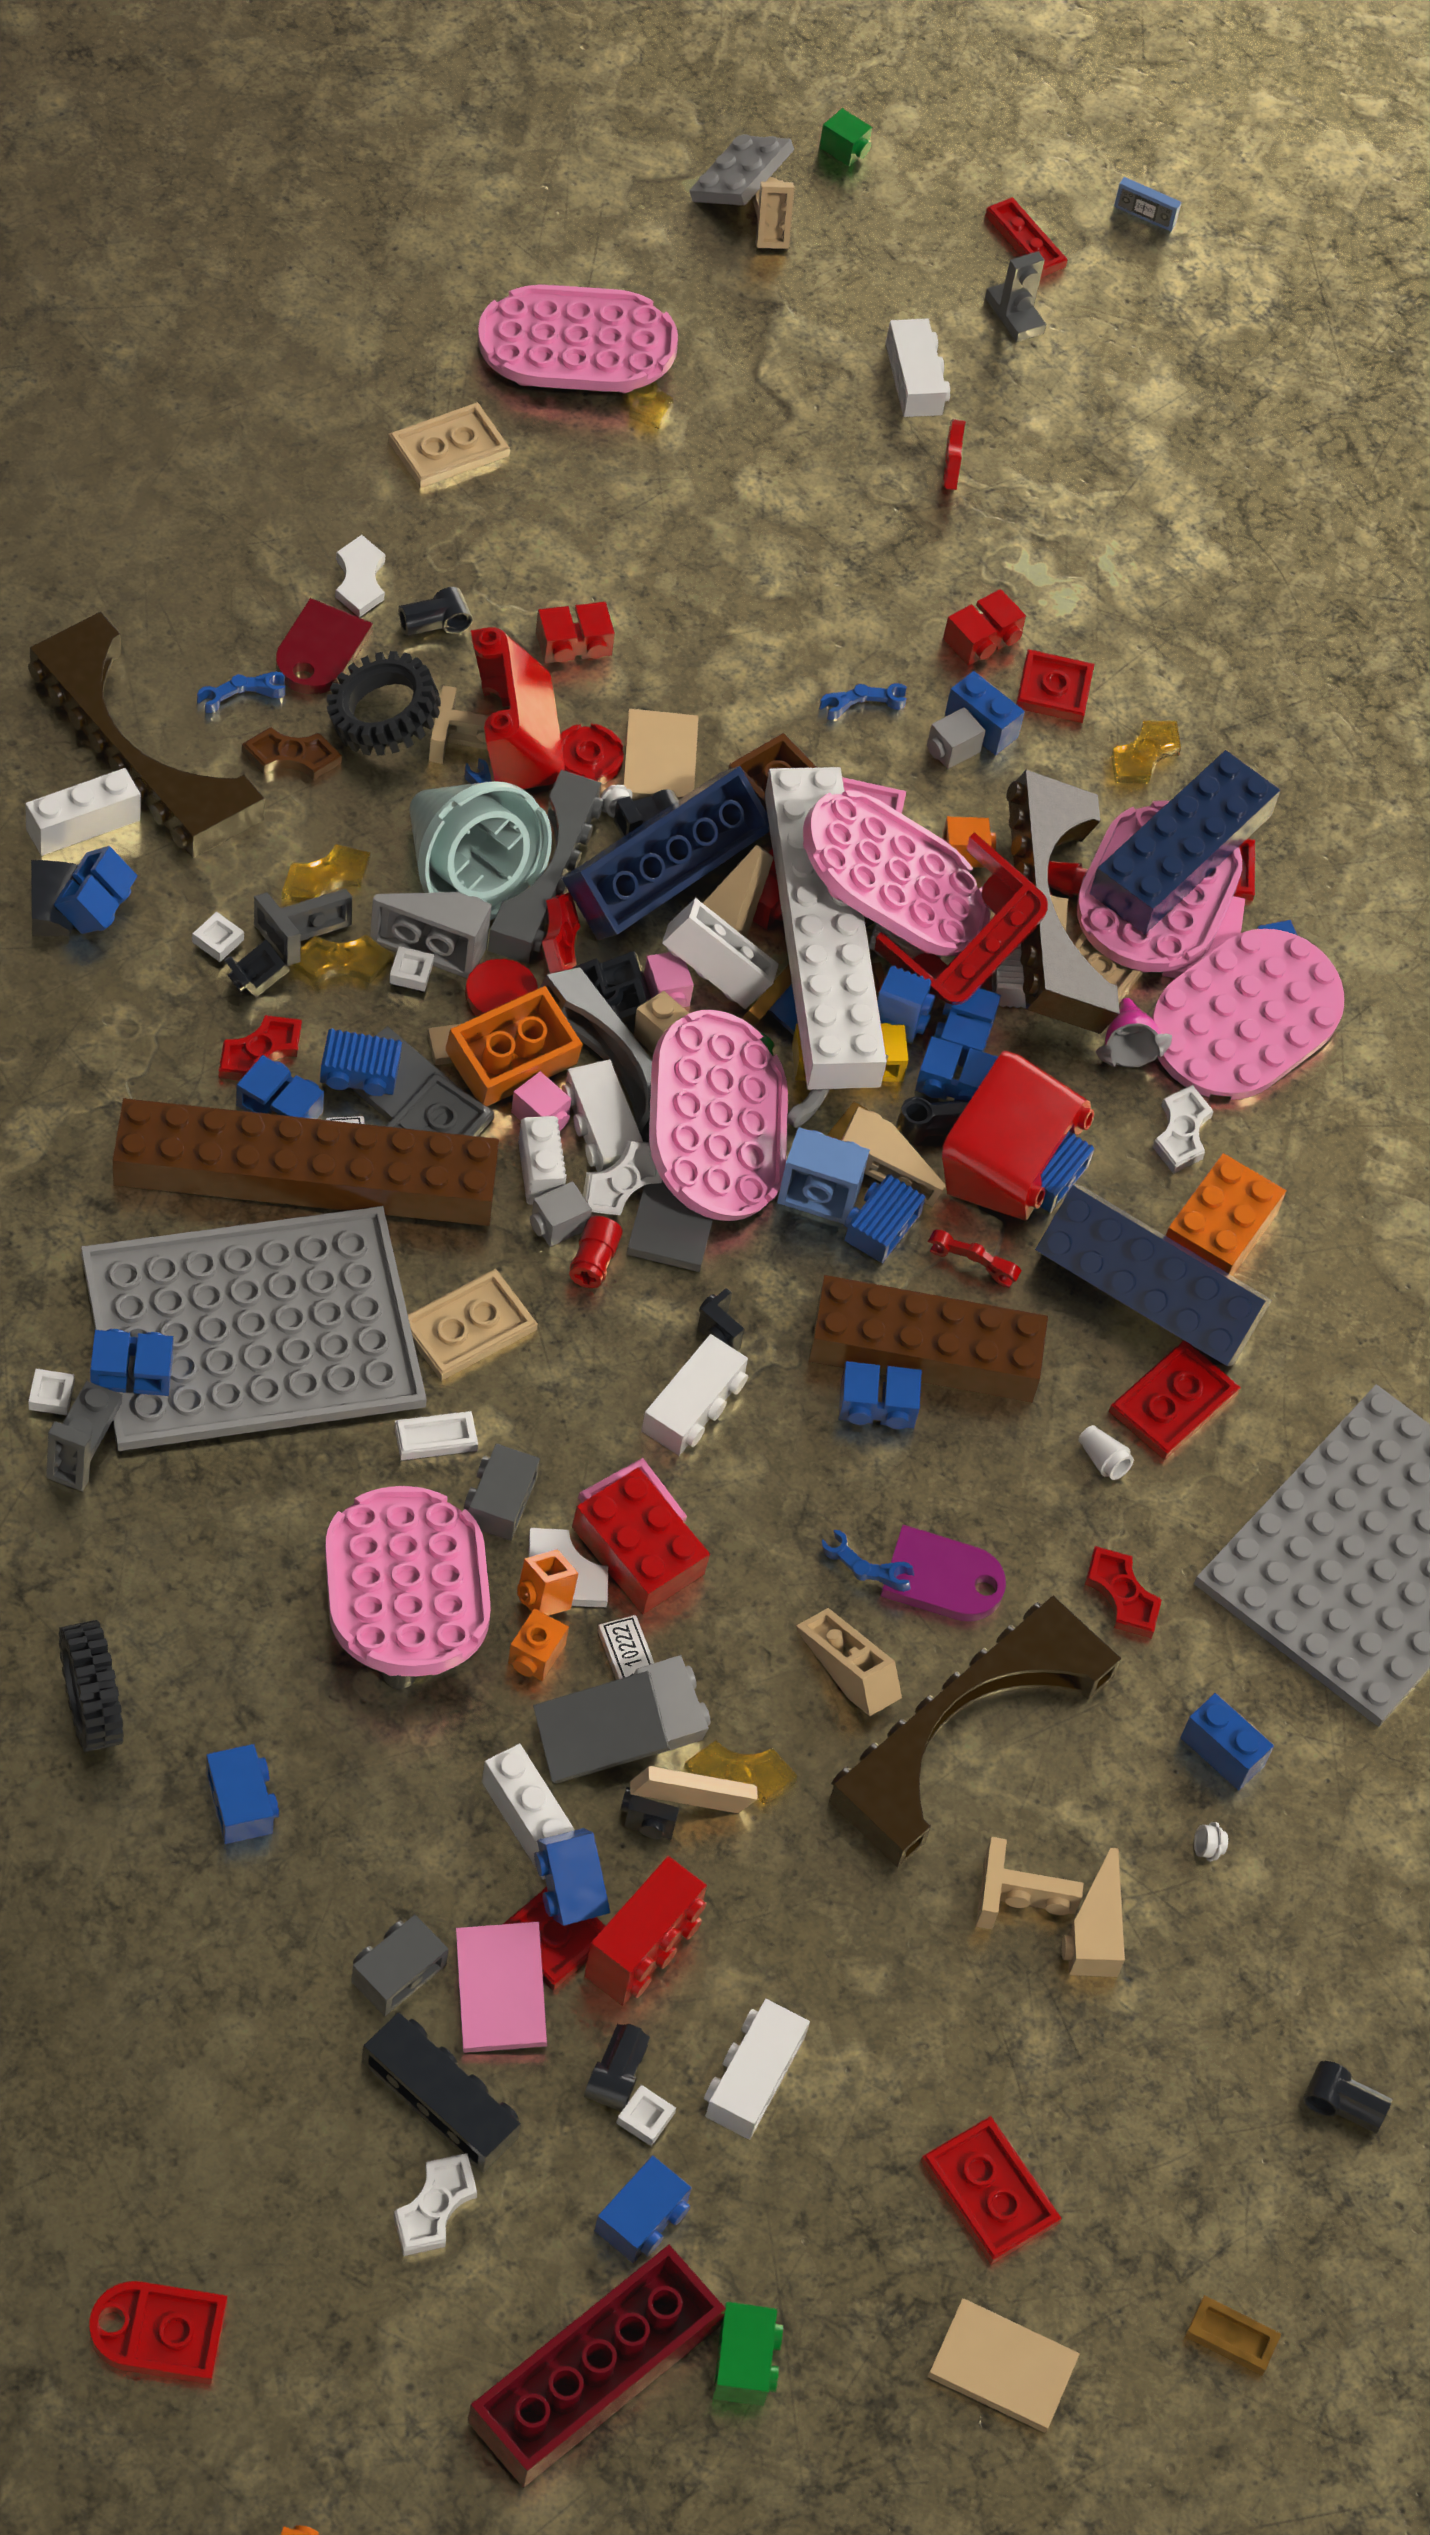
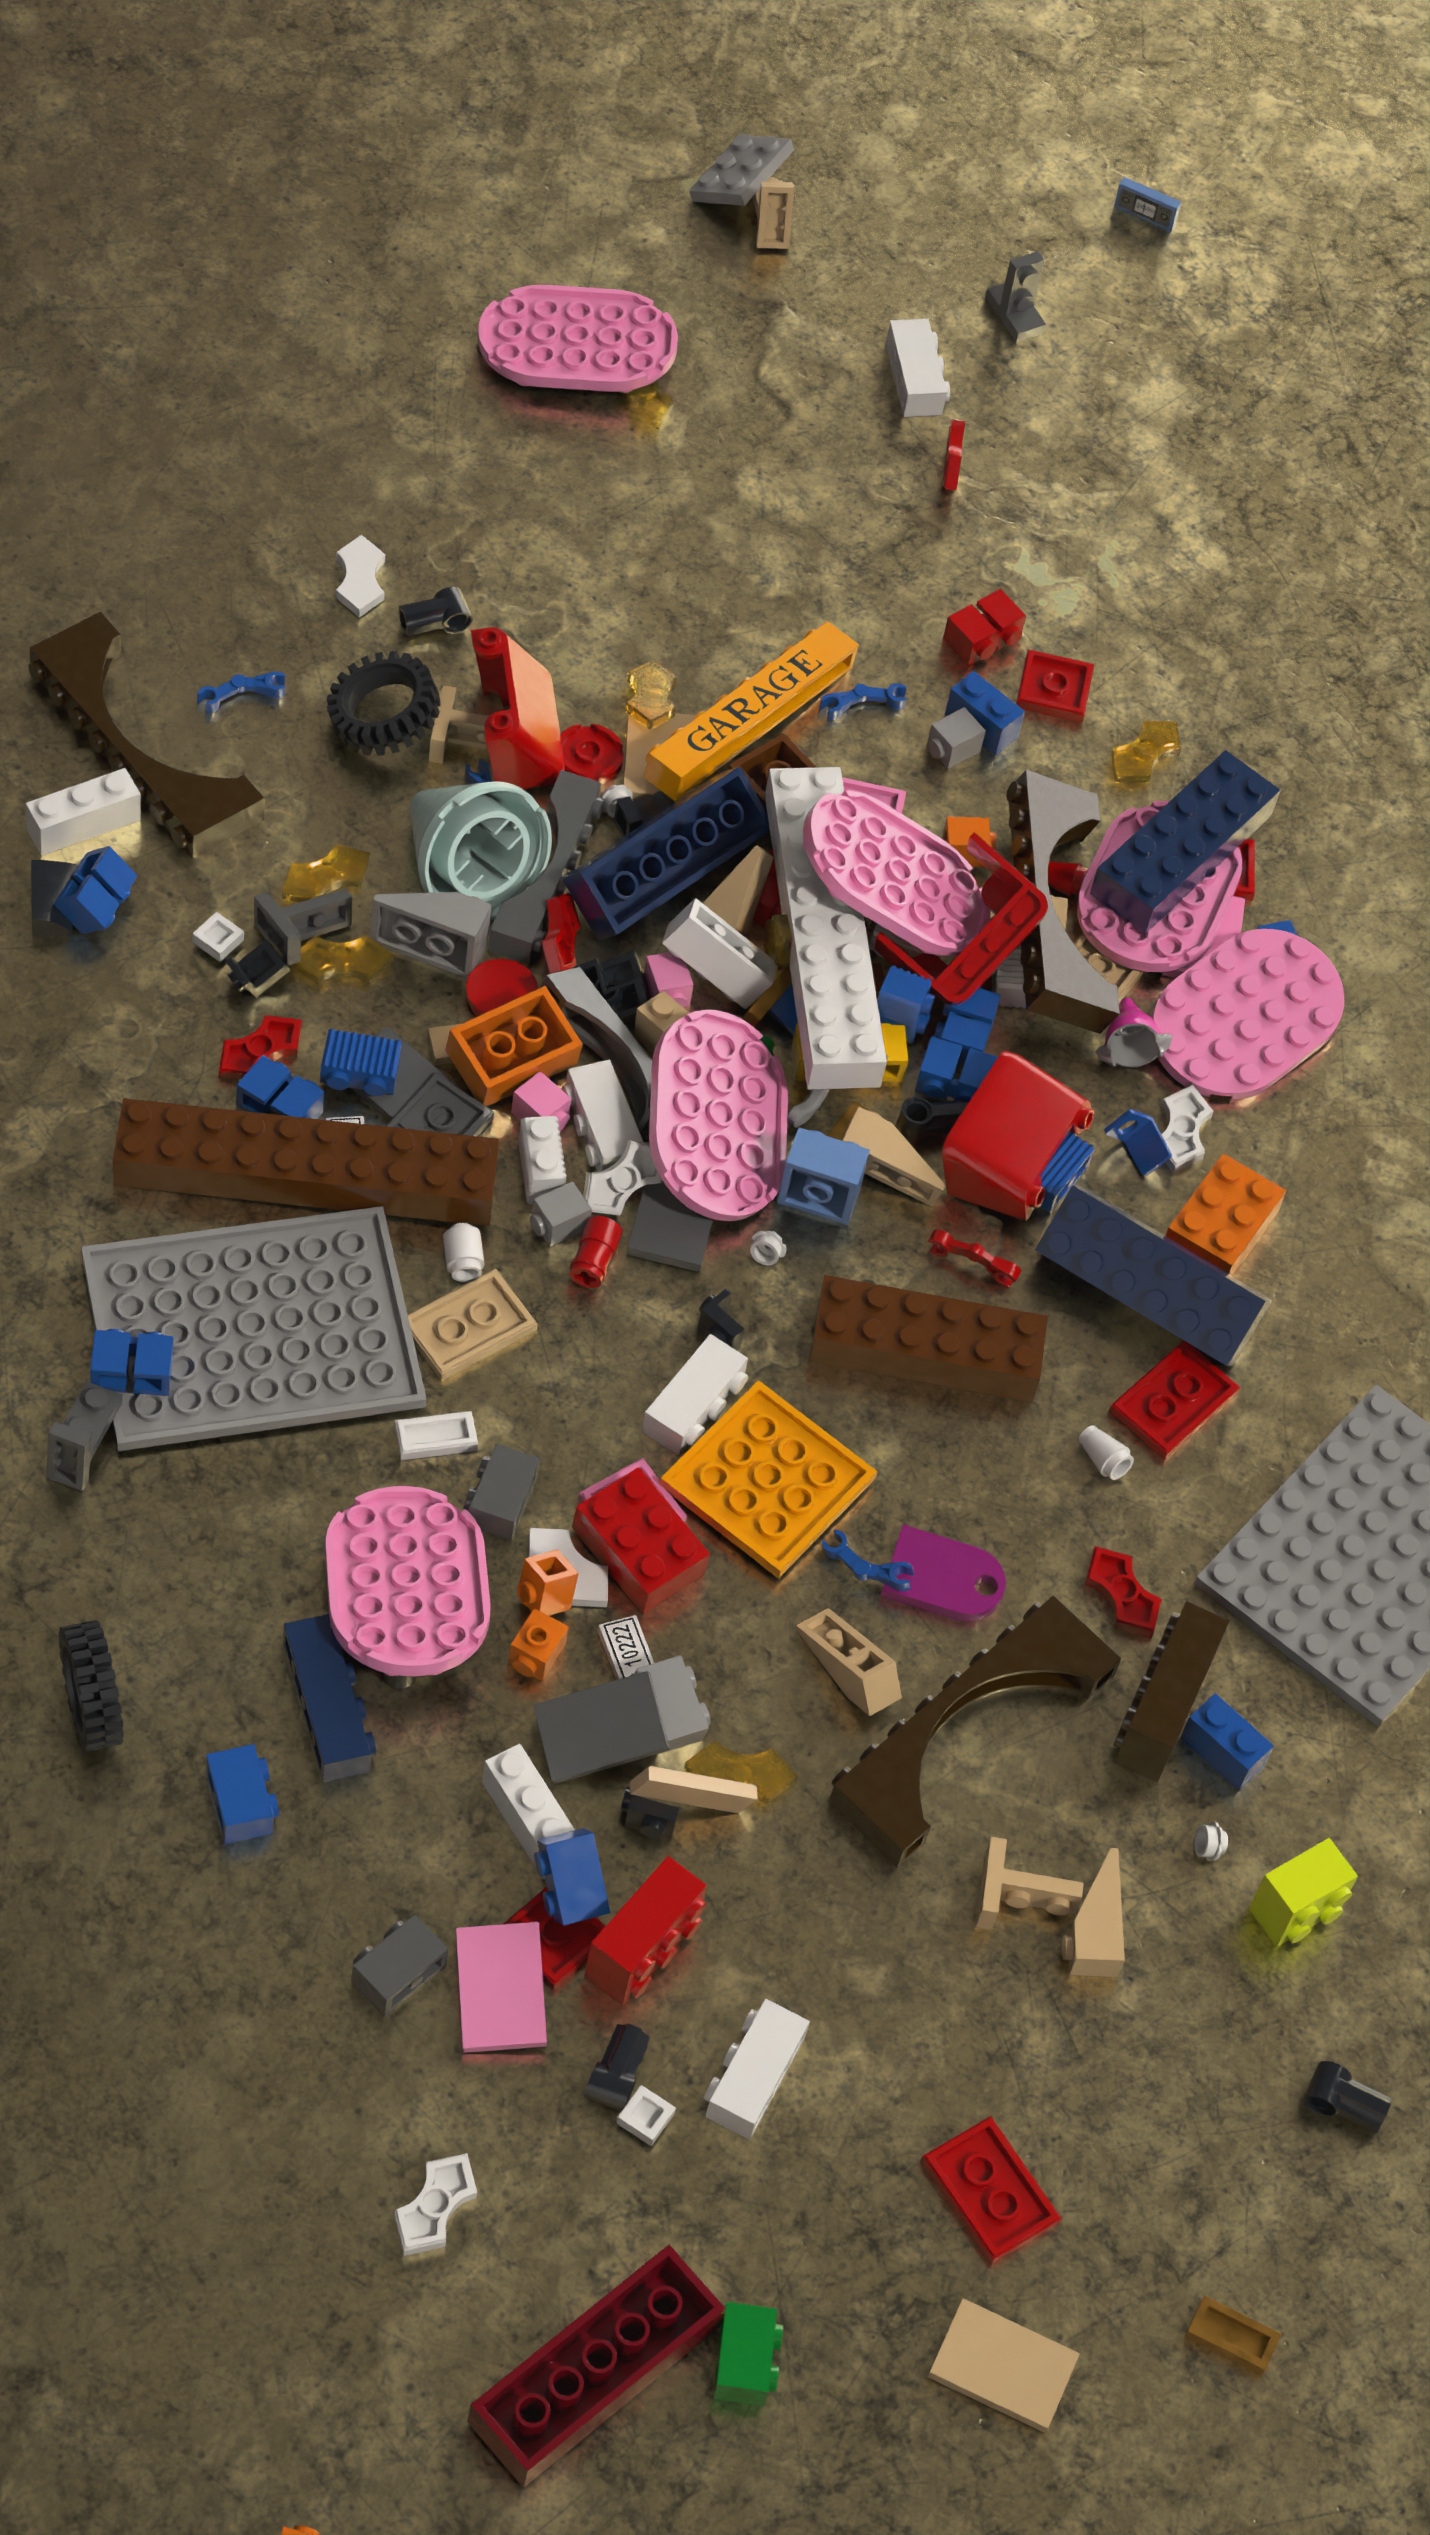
(51, 1392): white plate -> none
(163, 2332): red tile -> none
(305, 754): reddish brown tile -> none
(323, 644): dark red tile -> none
(328, 1699): none -> dark blue brick
(411, 968): white plate -> none
(441, 2091): black brick -> none
(449, 445): tan tile -> none
(463, 1252): none -> white brick
(563, 640): red piece -> none
(644, 2210): blue brick -> none
(651, 685): none -> clear yellow tile
(750, 710): none -> light orange brick
(767, 1247): none -> white plate
(768, 1478): none -> light orange plate
(778, 940): none -> clear yellow tile
(846, 137): green brick -> none
(884, 1217): blue brick -> none
(899, 1395): blue piece -> none
(1025, 234): red tile -> none
(1141, 1139): none -> blue bracket
(1168, 1690): none -> dark brown brick
(1303, 1893): none -> neon yellow brick

